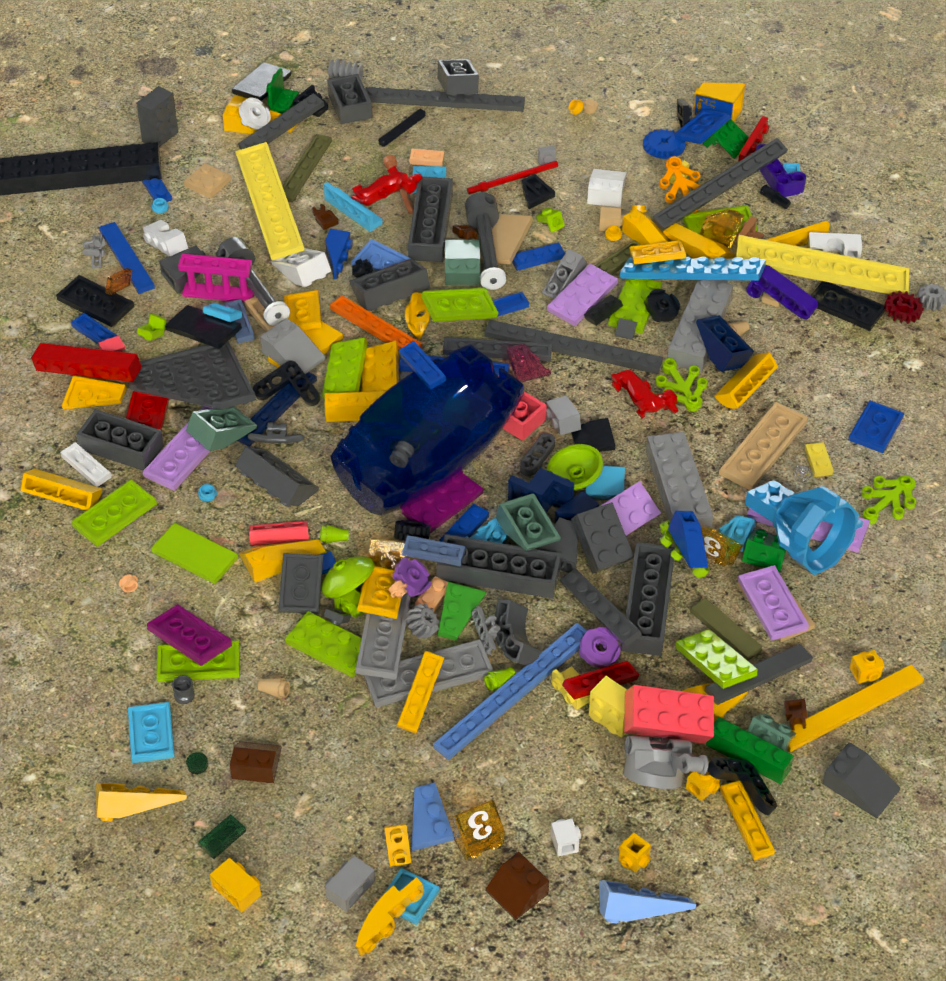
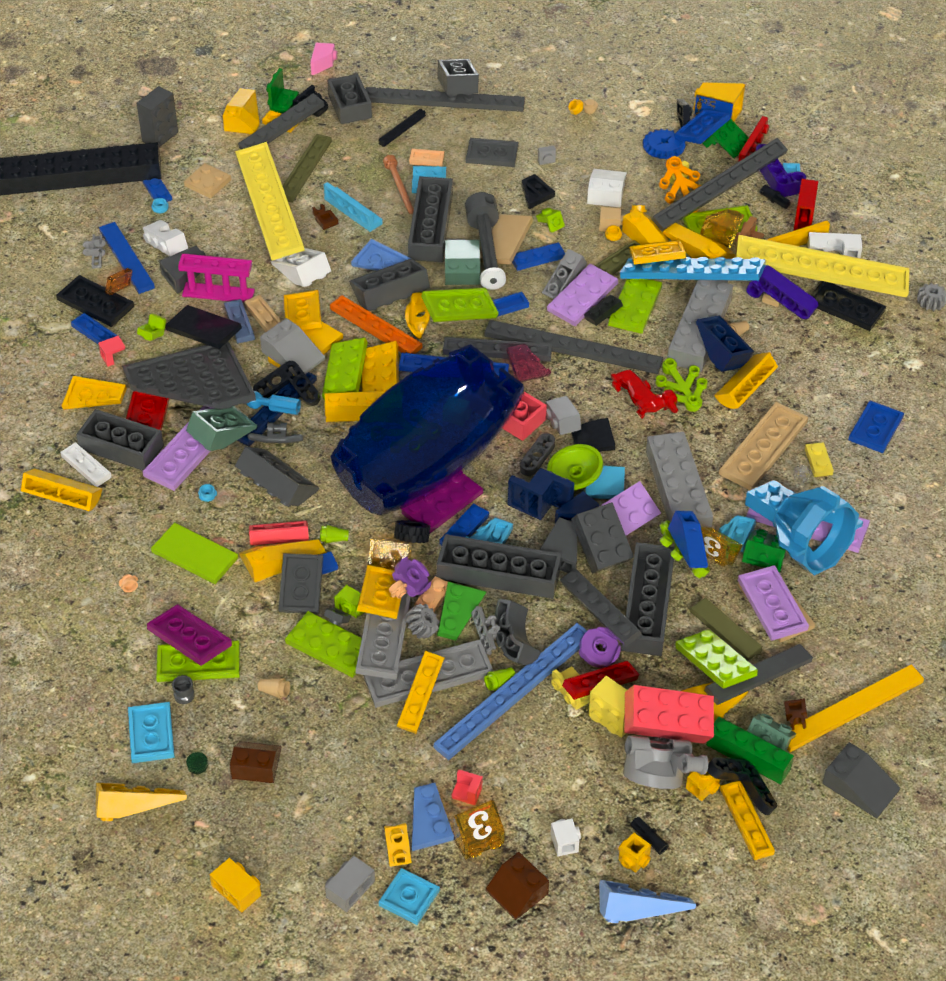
(86, 362): red brick -> none
(114, 513): lime plate -> none
(222, 312): medium azure tile -> none
(222, 836): clear green plate -> none
(248, 118): white plate -> none
(256, 82): tile -> none
(275, 310): dark grey piece -> none
(277, 403): none -> dark azure piece
(322, 57): none -> bright pink slope
(337, 248): blue slope -> none
(339, 70): light grey piece -> none
(346, 575): lime dish -> none
(361, 268): black gear -> none
(380, 919): yellow slope -> none
(385, 186): red animal -> none
(401, 454): dark grey wheel -> none
(422, 365): blue plate -> none
(433, 550): sand blue plate -> none
(464, 231): reddish brown plate -> none
(467, 787): none -> coral panel
(484, 186): red bar -> none
(492, 152): none -> dark grey tile
(526, 522): sand green slope -> none
(626, 329): dark grey tile -> none
(649, 834): none -> black axle
(658, 312): black plate -> none
(806, 203): none -> red brick
(866, 666): yellow brick -> none
(903, 484): lime plant -> none
(904, 307): dark red gear -> none

